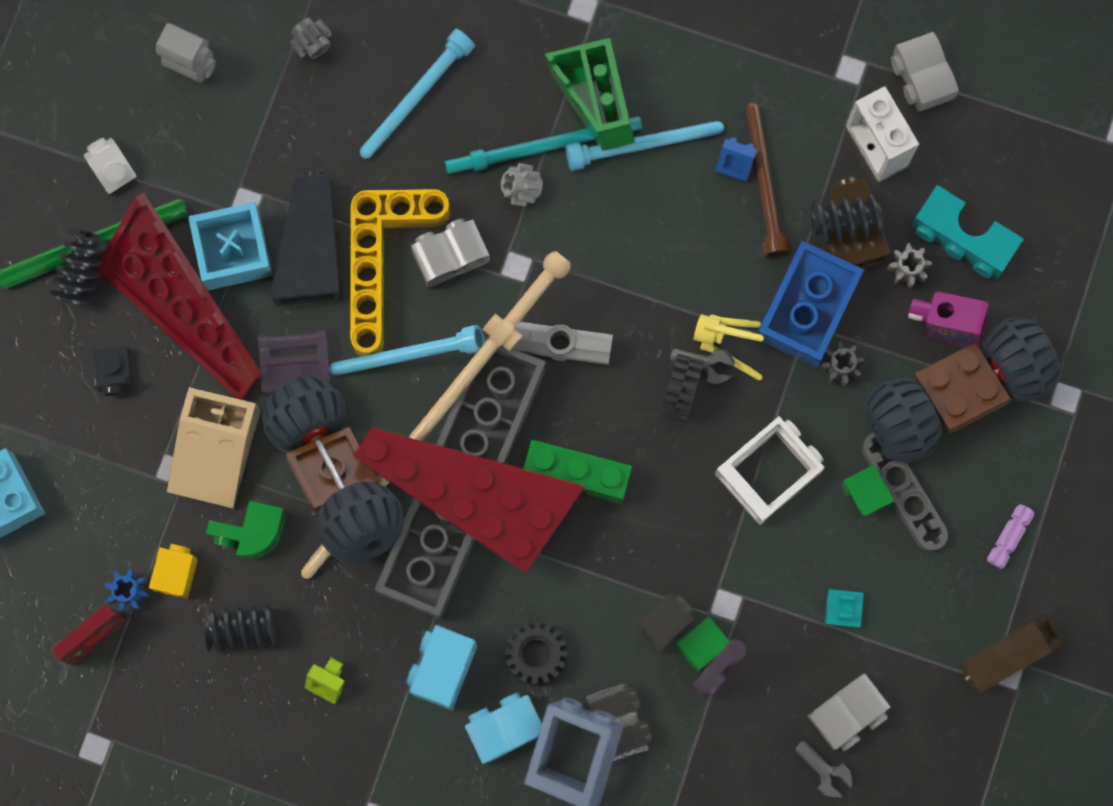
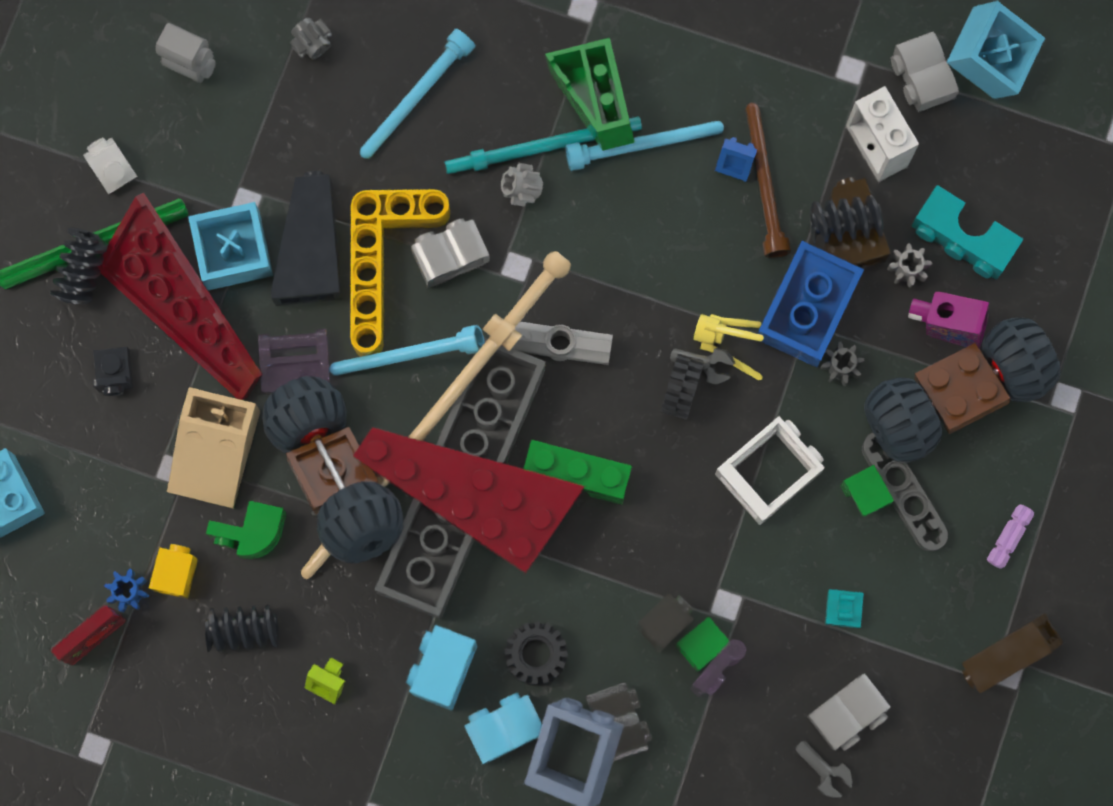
(995, 50): none -> medium azure brick

